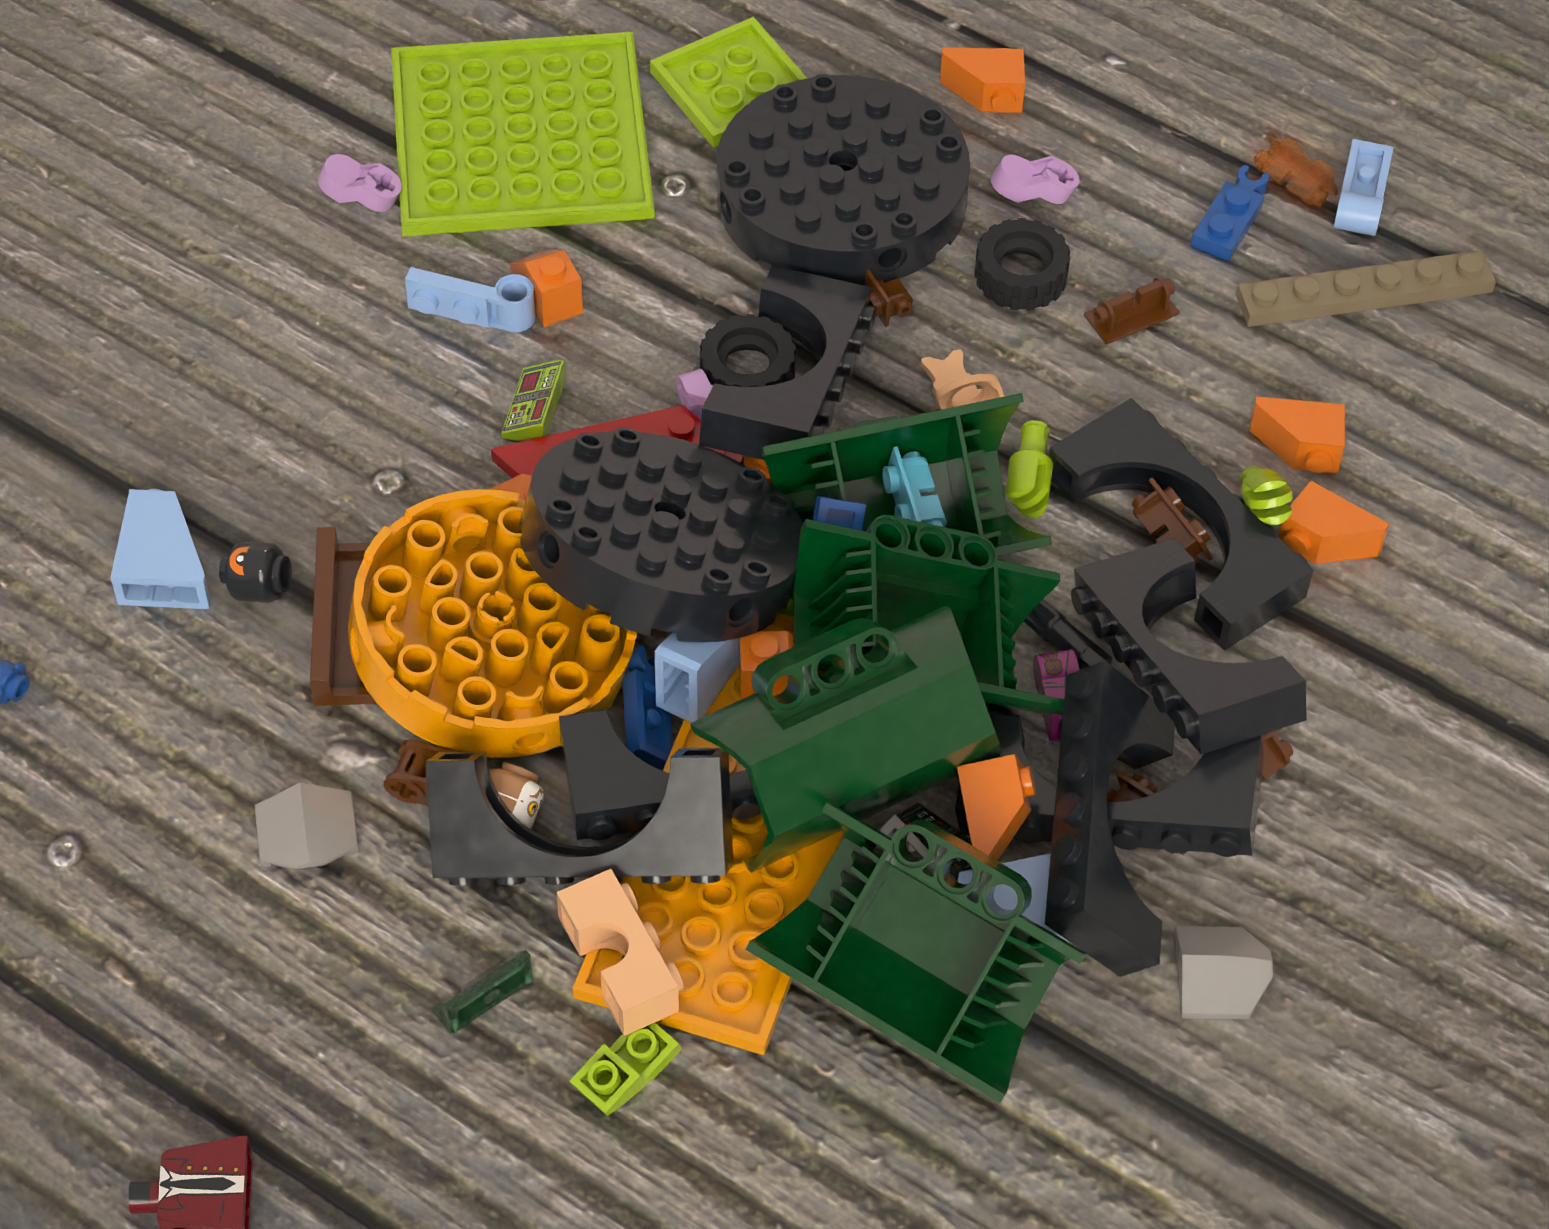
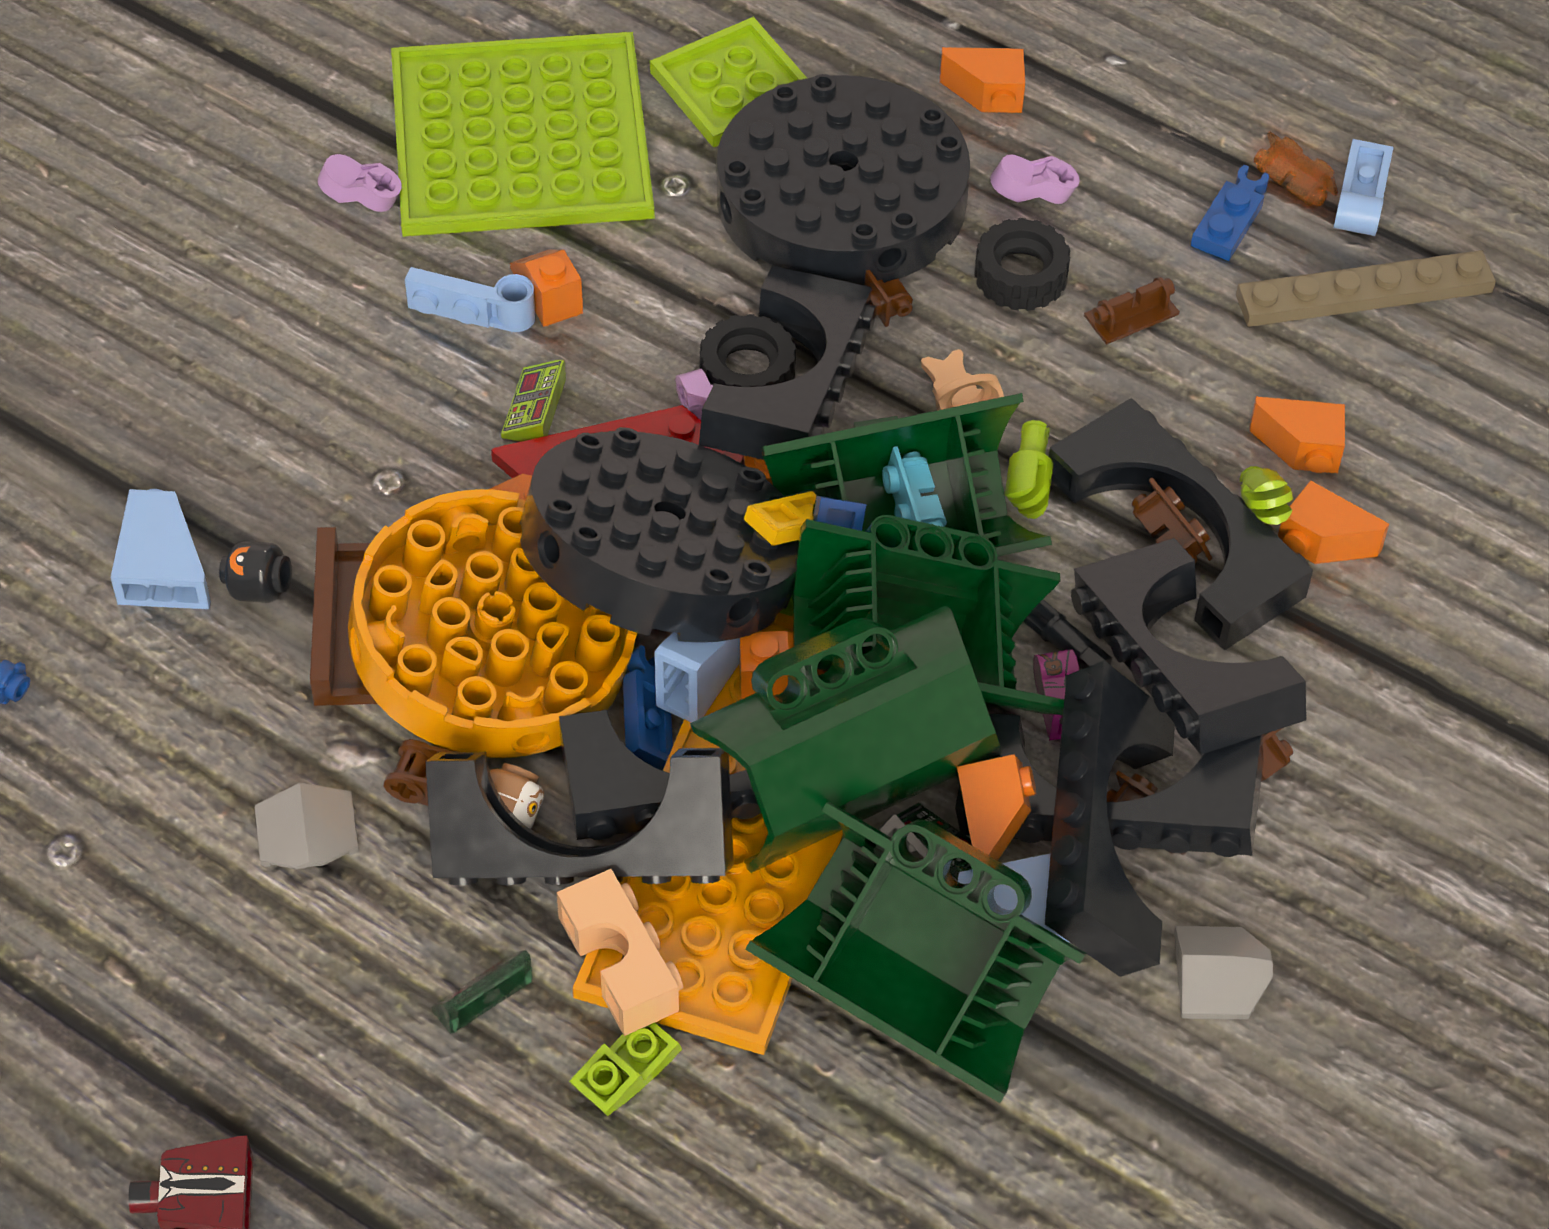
(781, 518): none -> yellow tile

